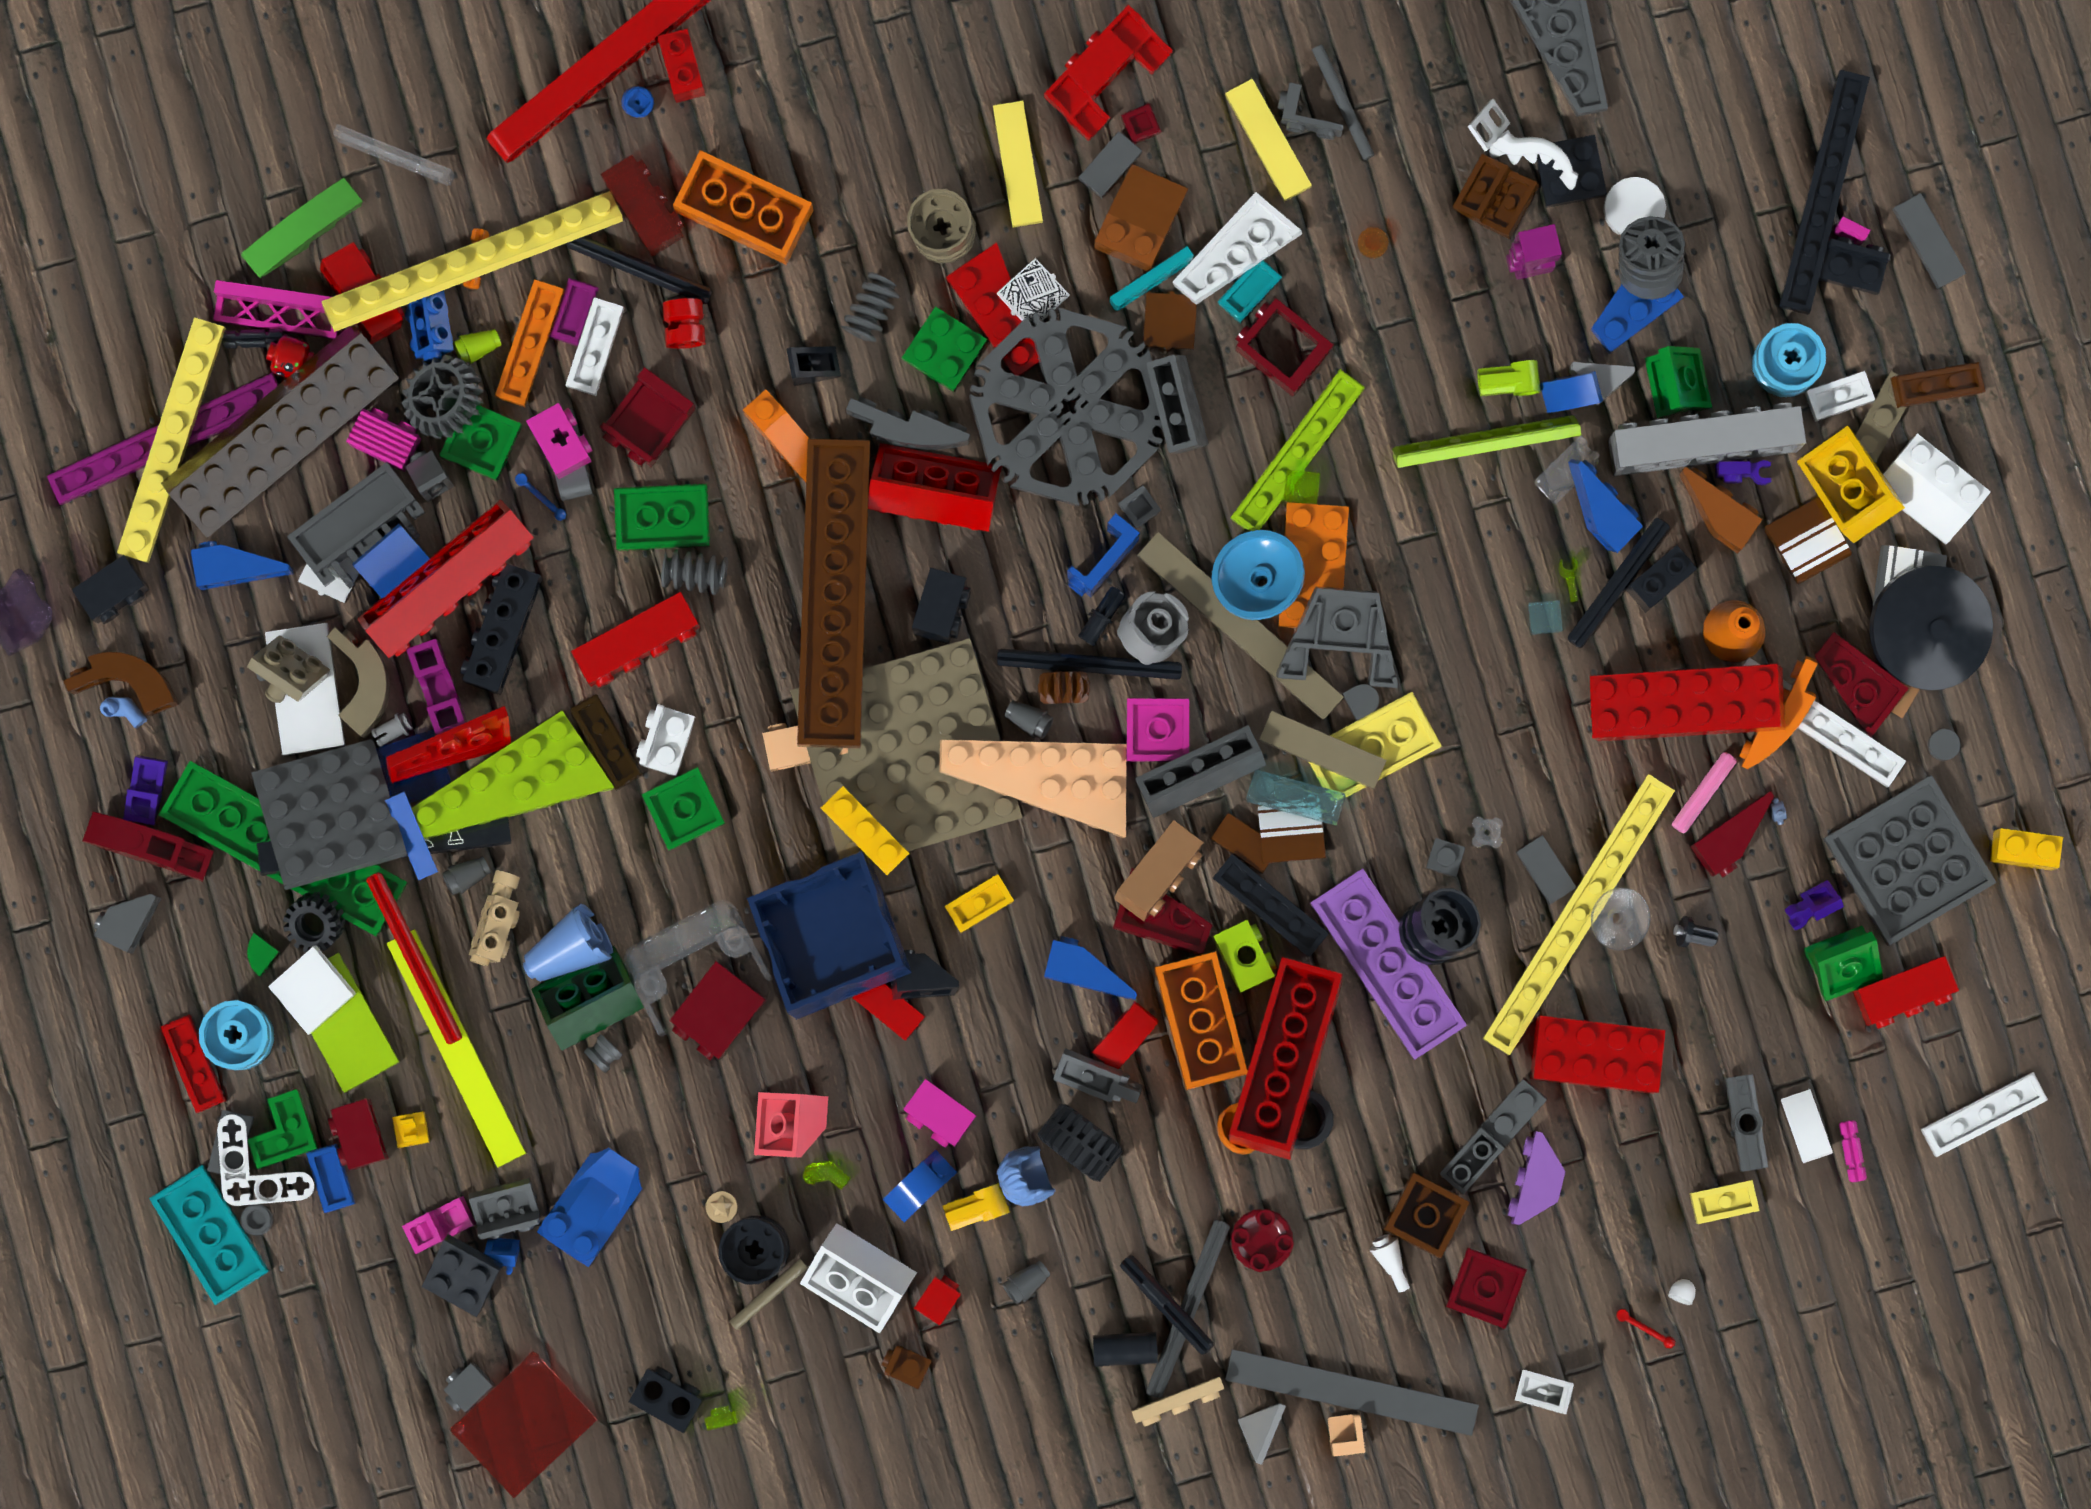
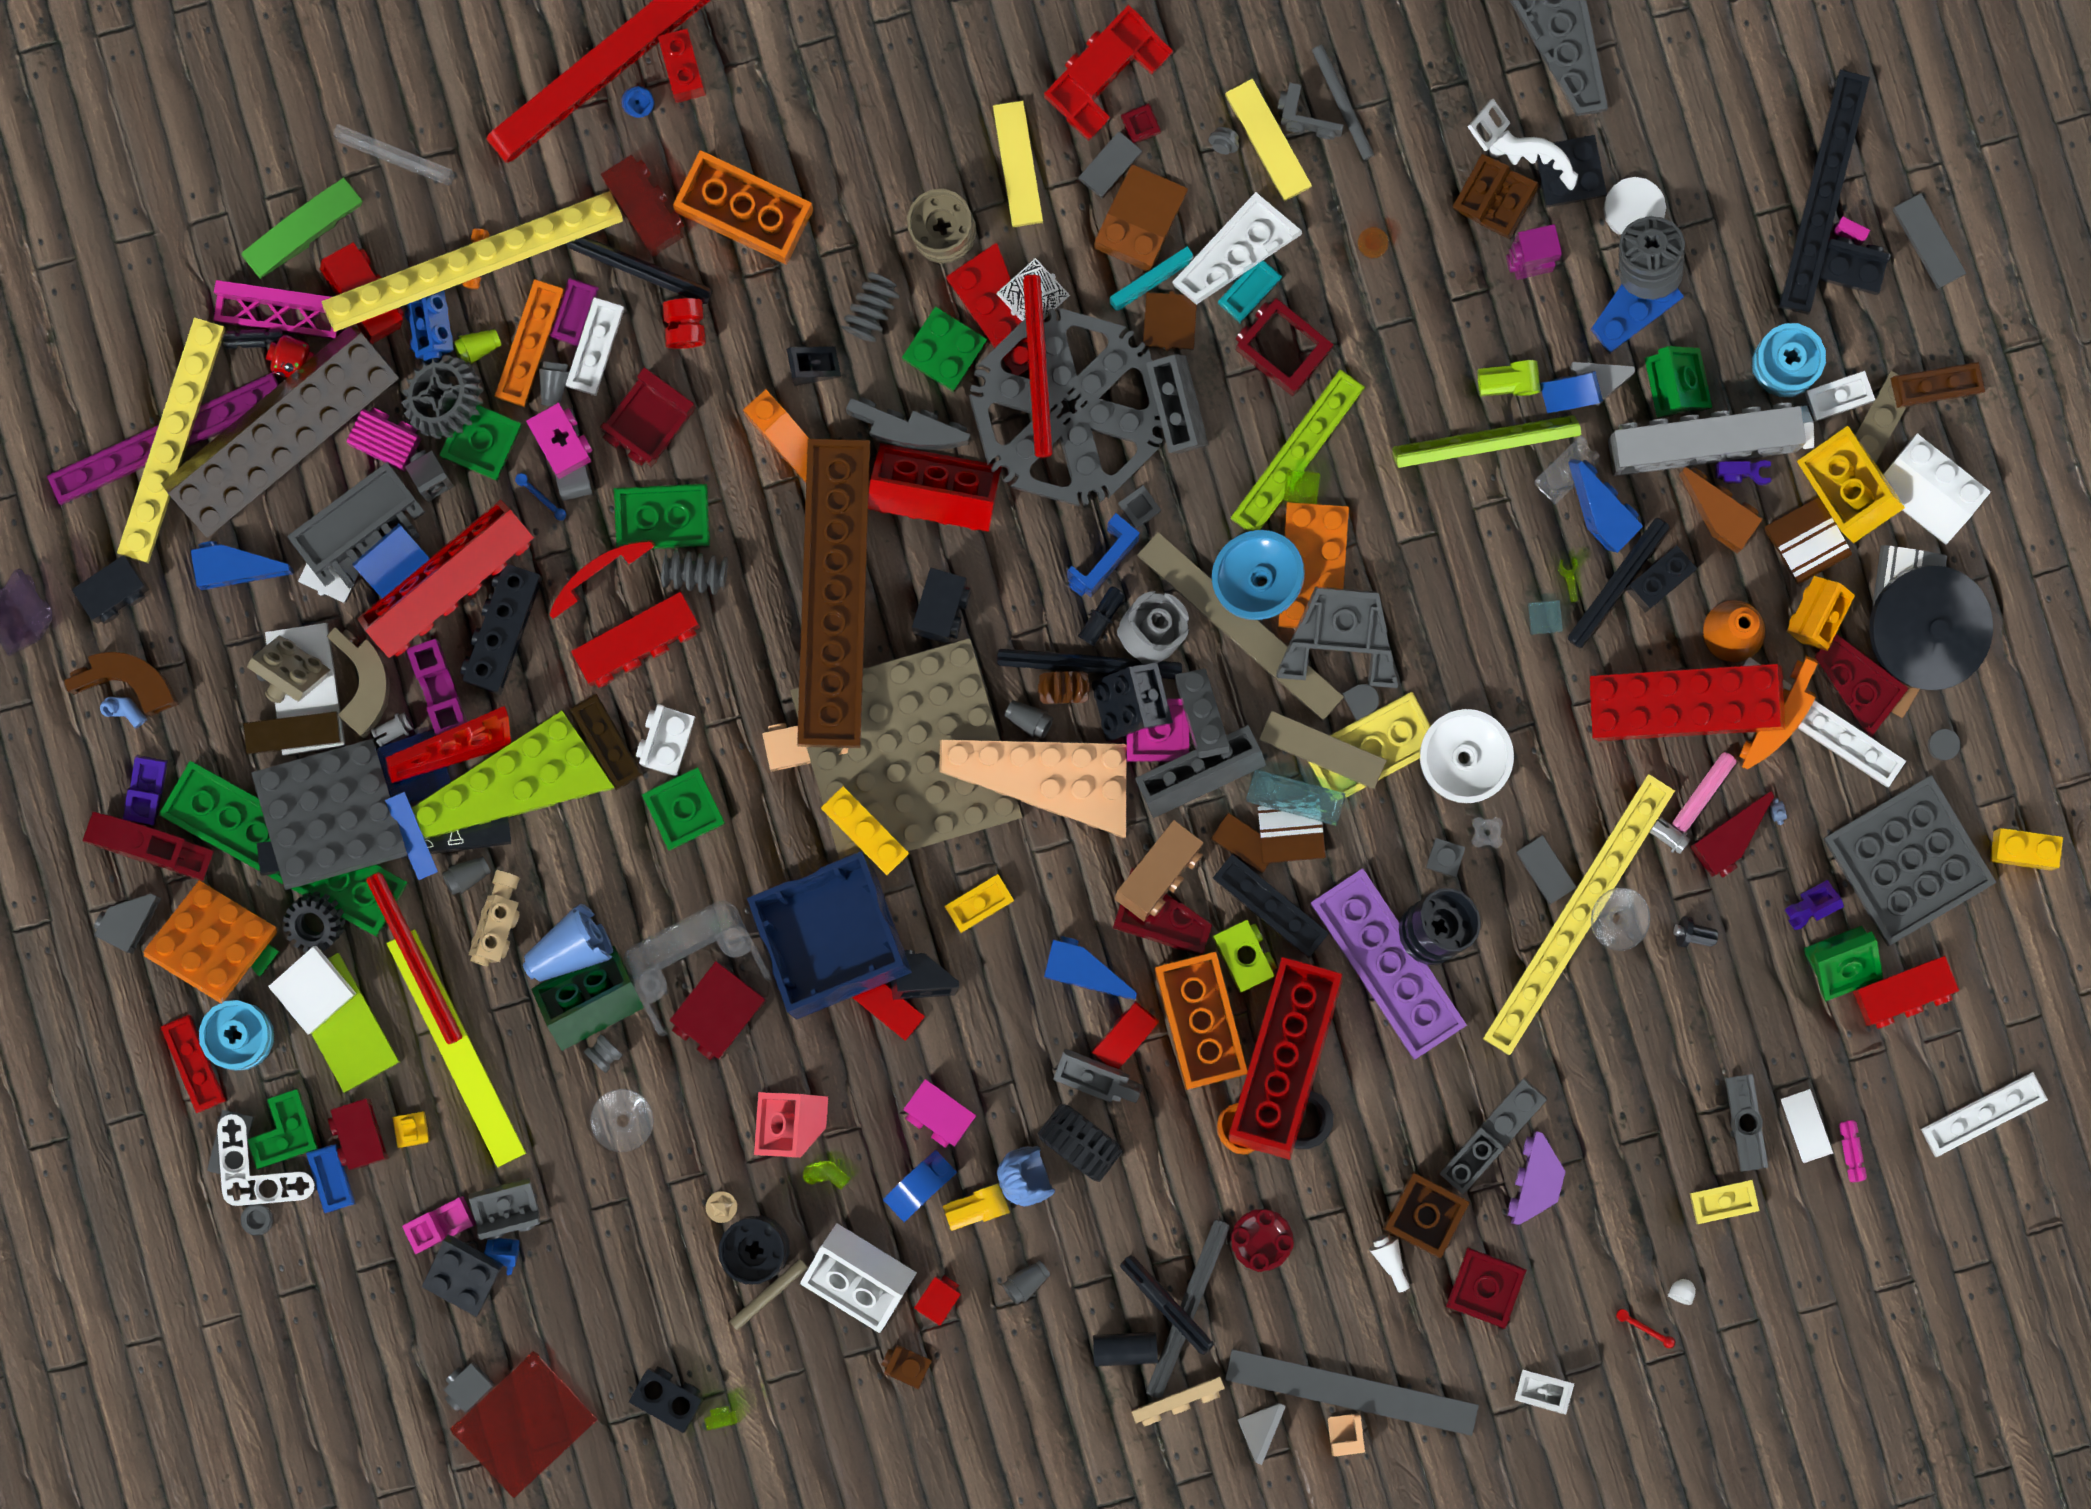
(209, 1234): teal tile -> none
(210, 941): none -> orange plate
(292, 733): none -> dark brown tile
(552, 382): none -> dark grey cone
(569, 597): none -> red slope
(592, 1205): blue slope -> none
(605, 1117): none -> clear dish
(1037, 366): none -> red axle
(1131, 701): none -> black bracket
(1202, 713): none -> dark grey plate
(1224, 140): none -> dark grey plate
(1484, 743): none -> white dish
(1597, 1054): red brick -> none
(1670, 835): none -> light grey pin
(1808, 427): none -> white tile
(1820, 613): none -> light orange brick

